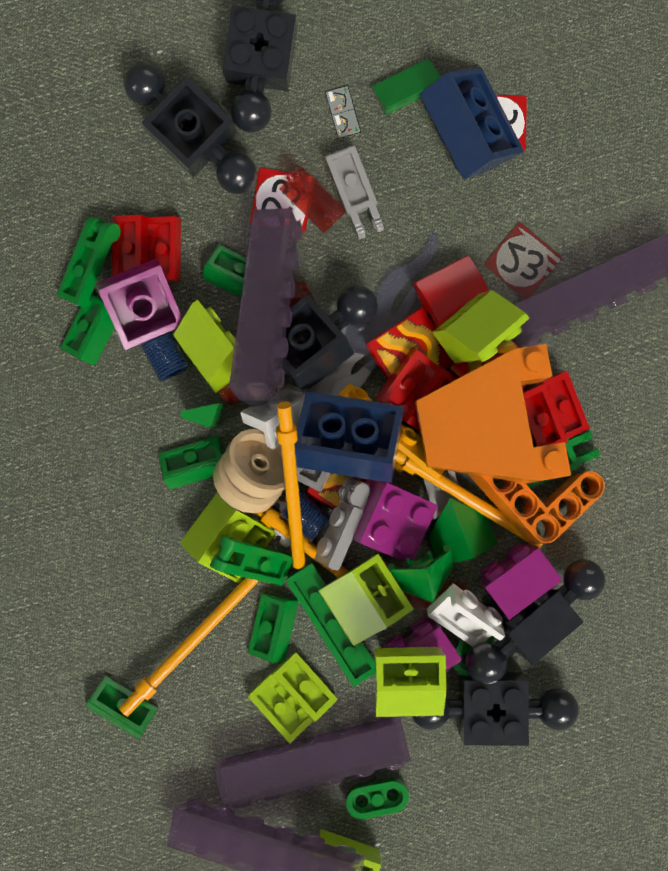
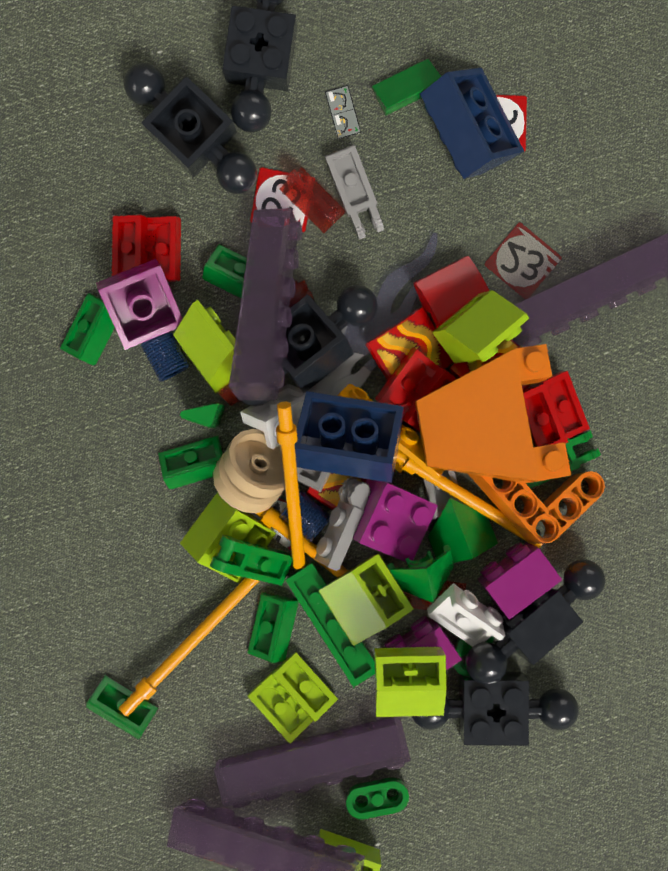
(88, 260): green plate -> none

